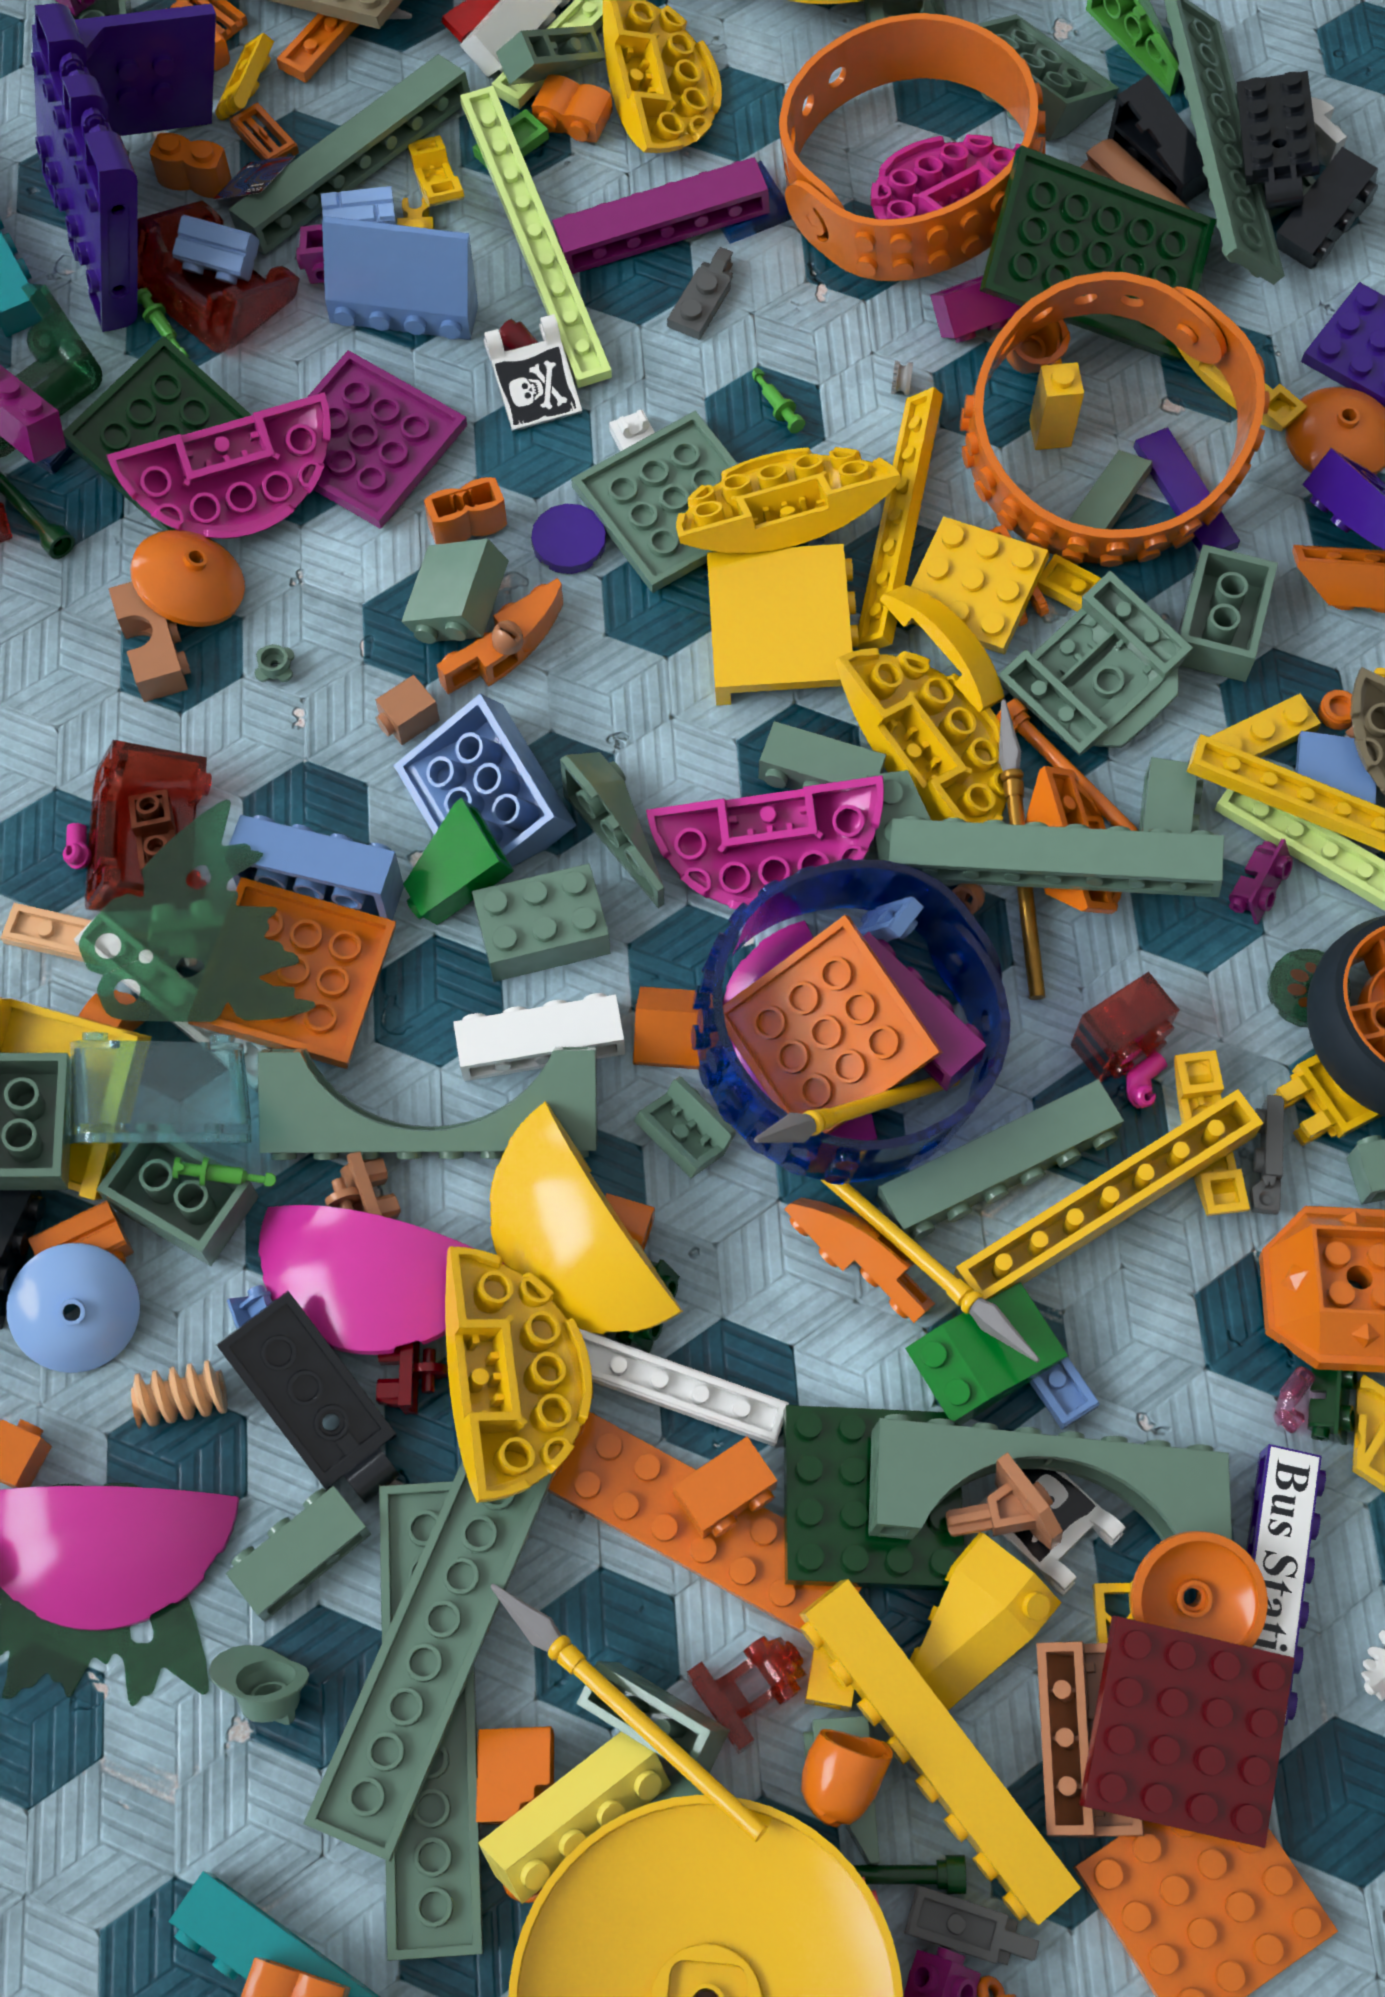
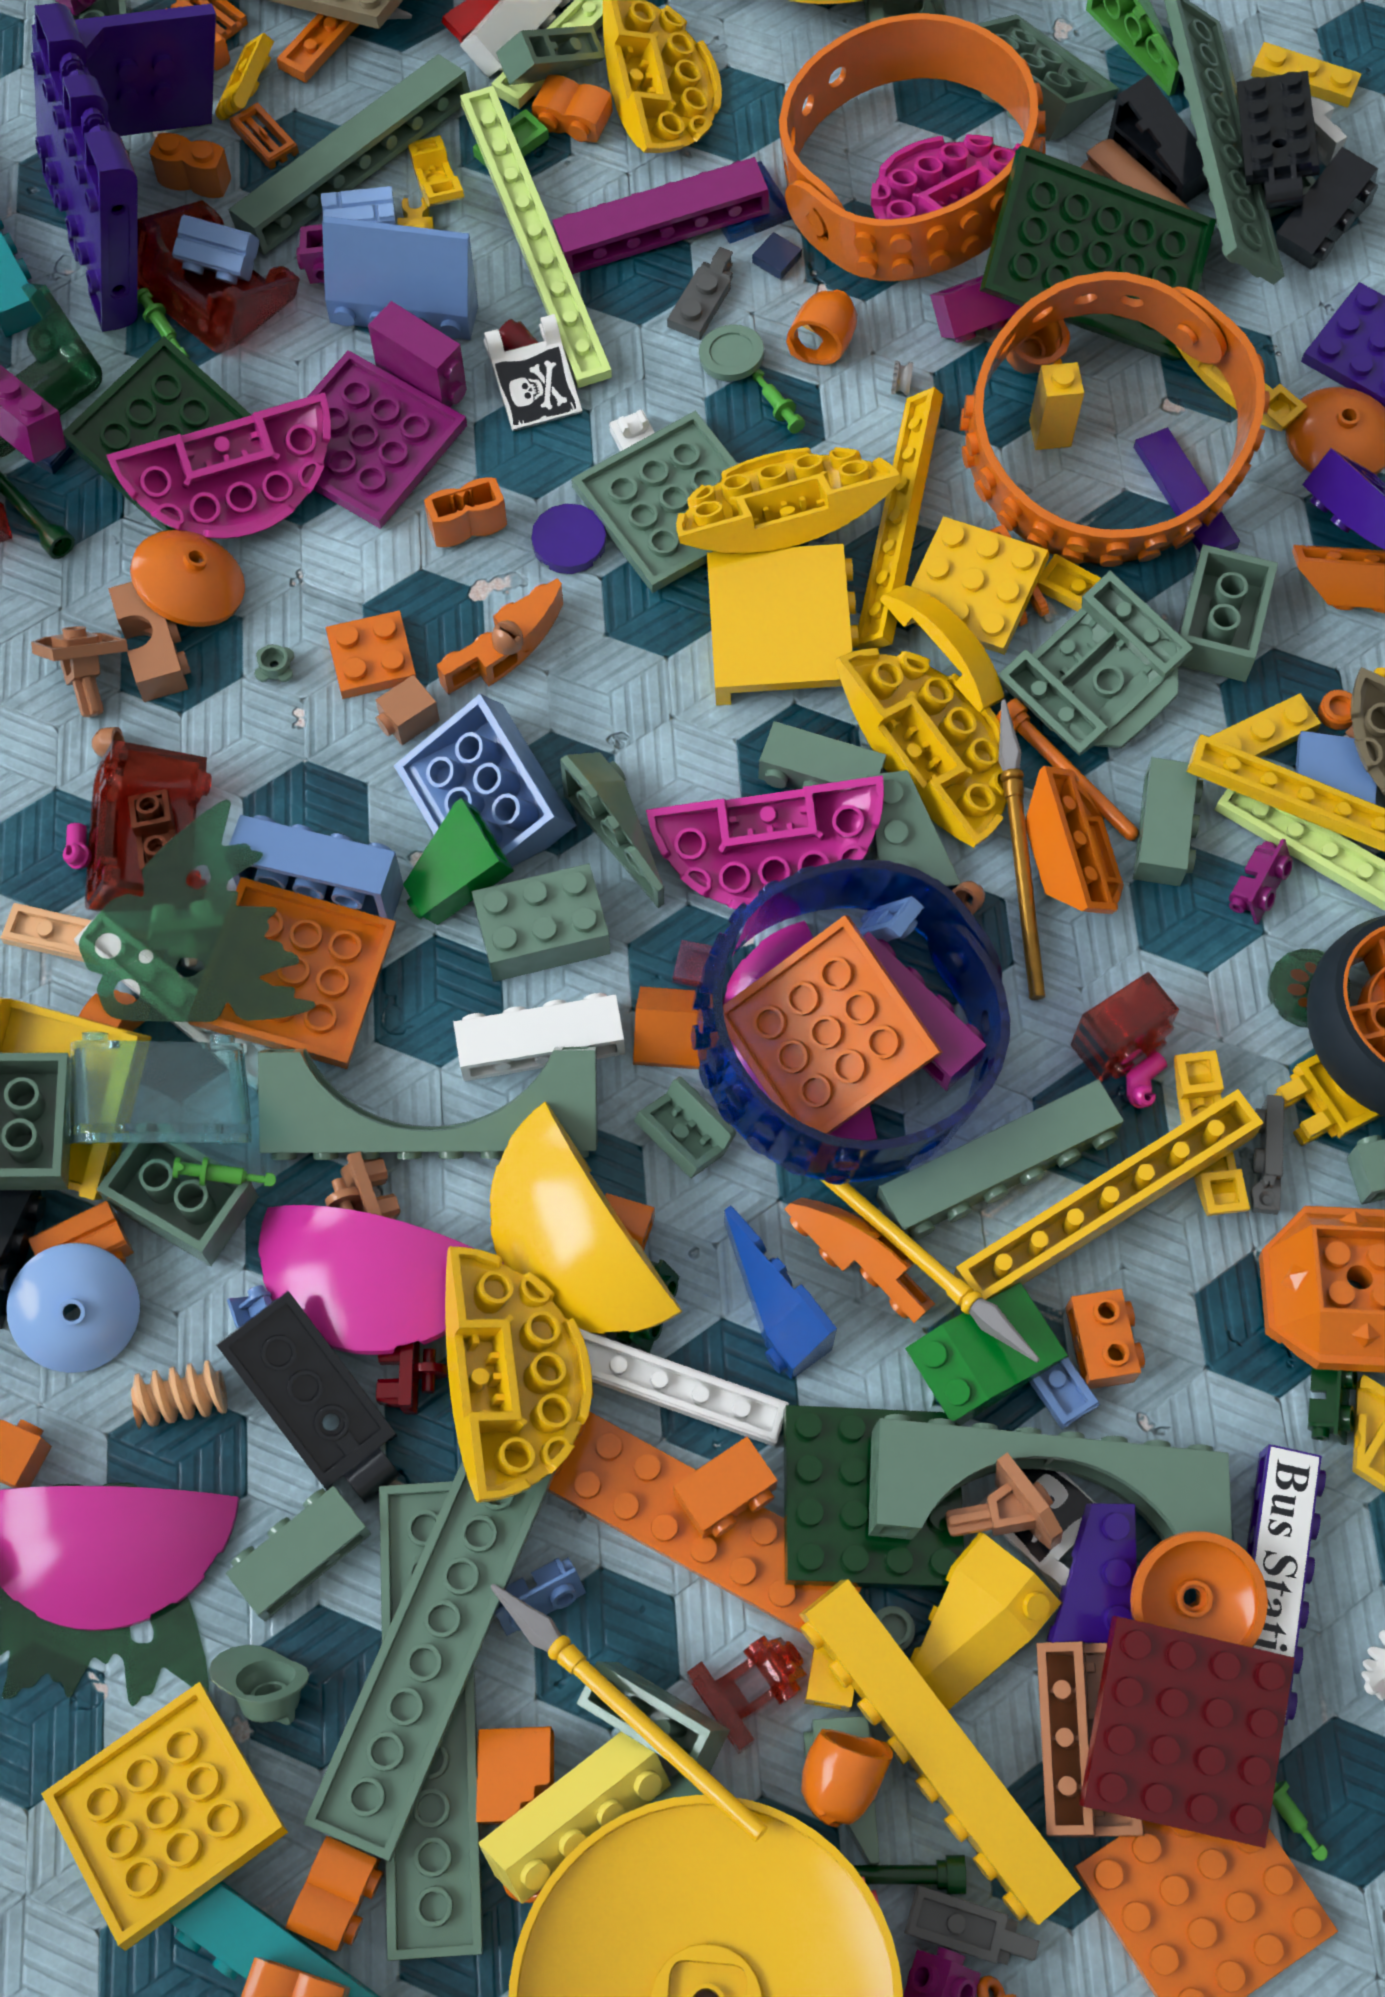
(80, 661): none -> nougat piece
(103, 739): none -> nougat hinge
(163, 1815): none -> yellow plate
(254, 177): sticker -> none
(334, 1893): none -> orange brick
(370, 654): none -> orange plate
(418, 354): none -> magenta brick
(455, 591): sand green brick -> none
(555, 1589): none -> medium blue hinge
(690, 963): none -> clear pink plate
(731, 352): none -> sand green piece
(776, 255): none -> dark blue tile
(788, 1318): none -> blue wedge
(799, 1127): yellow piece -> none
(832, 319): none -> orange piece
(898, 1624): none -> sand green plate
(1061, 856): sand green brick -> none
(1099, 1575): none -> dark purple wing
(1104, 1338): none -> orange brick
(1112, 491): sand green tile -> none
(1290, 1396): clear pink arm -> none
(1295, 1819): none -> bright green piece
(1325, 79): none -> yellow plate

